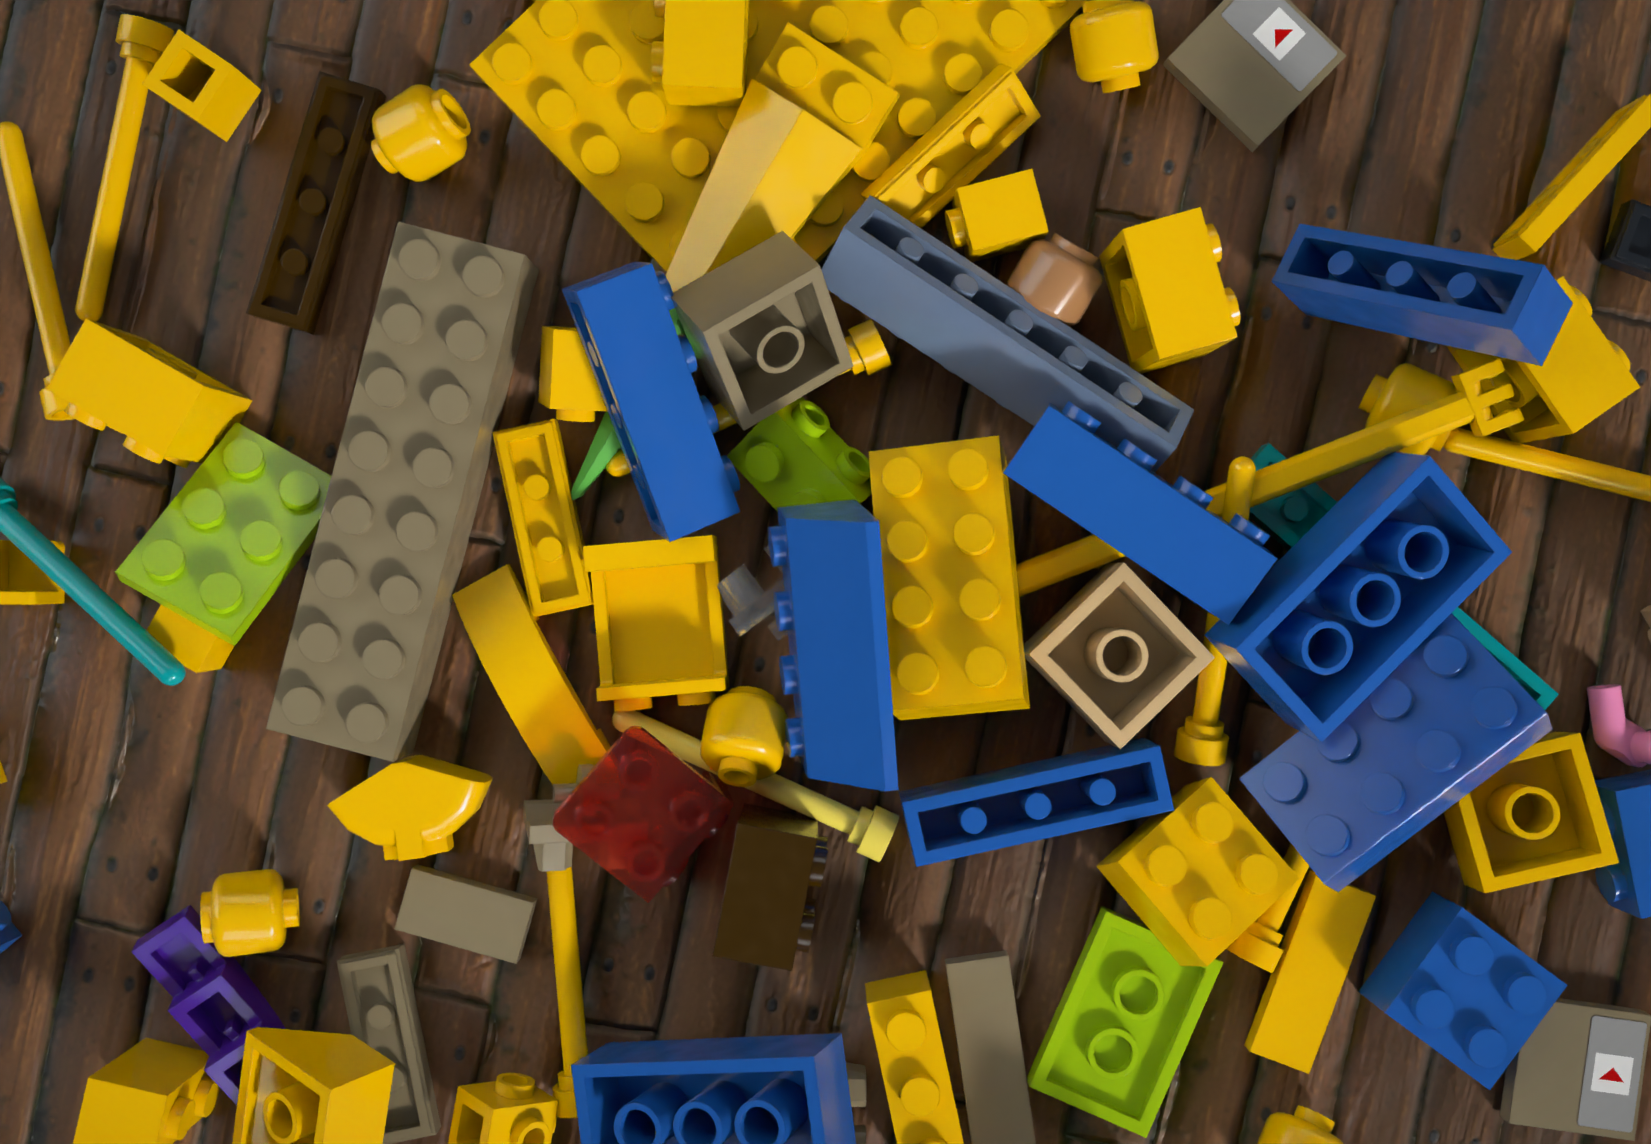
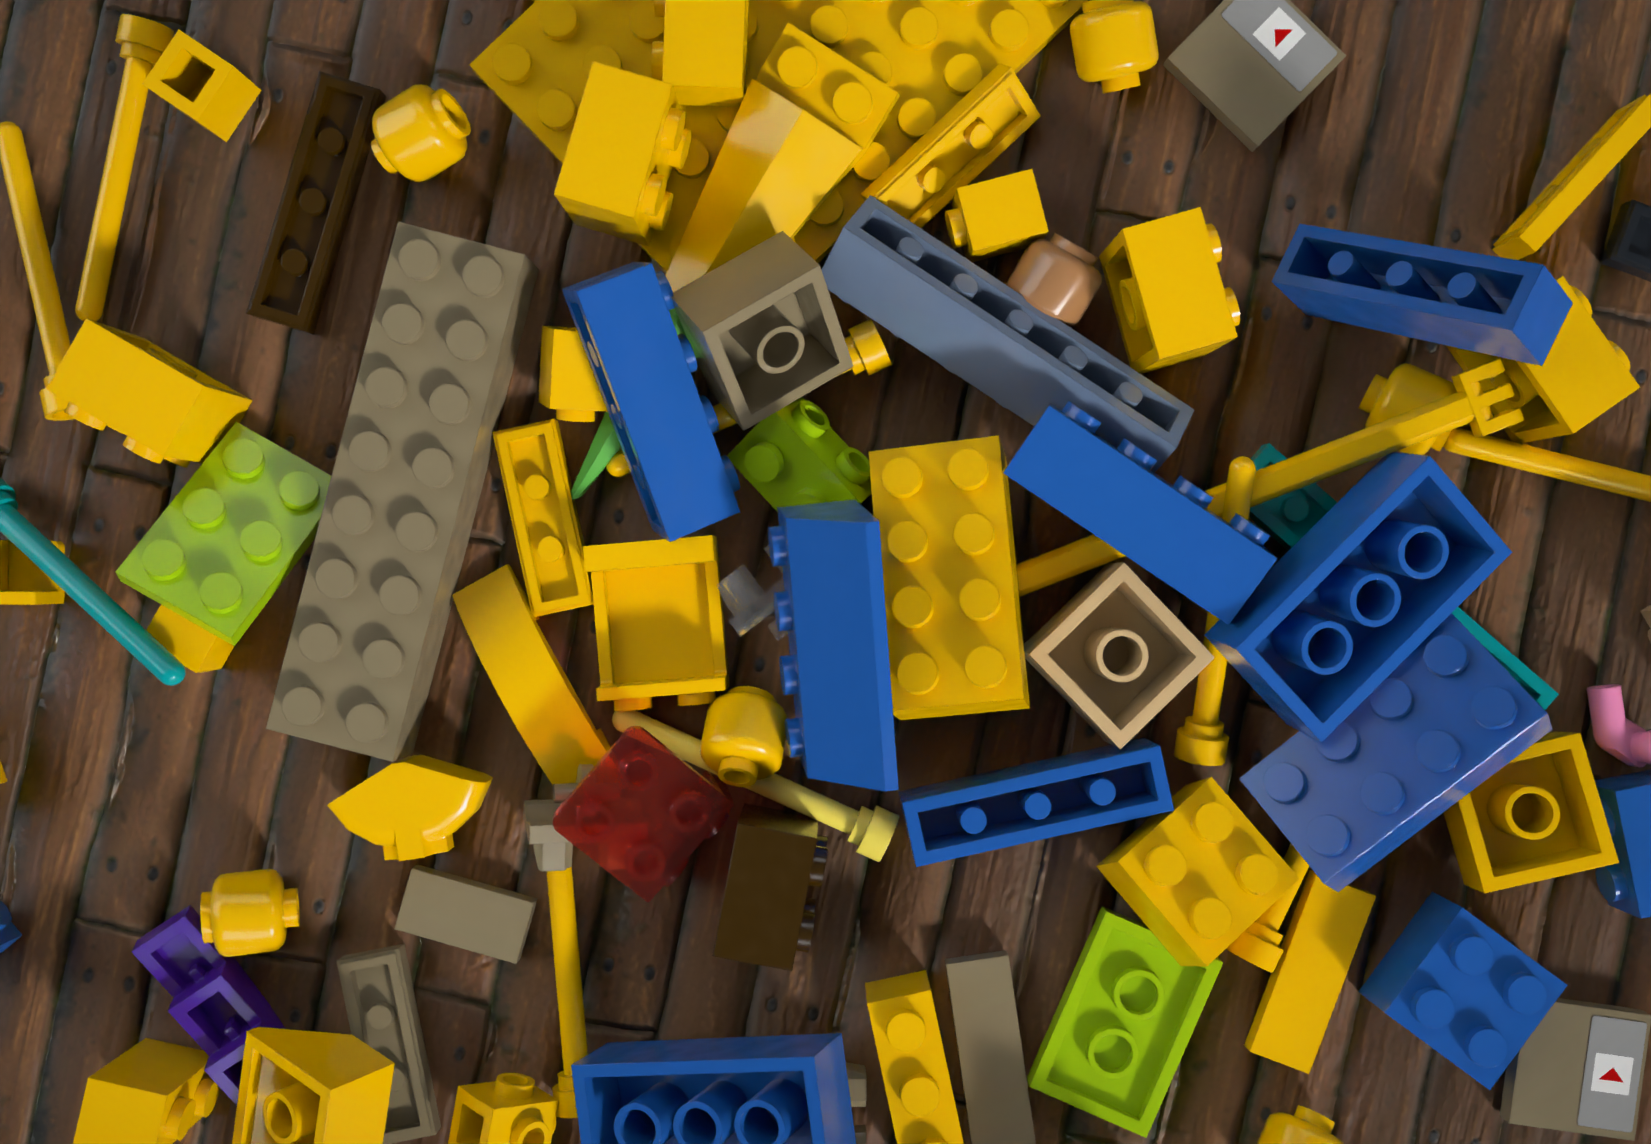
(623, 154): none -> yellow brick

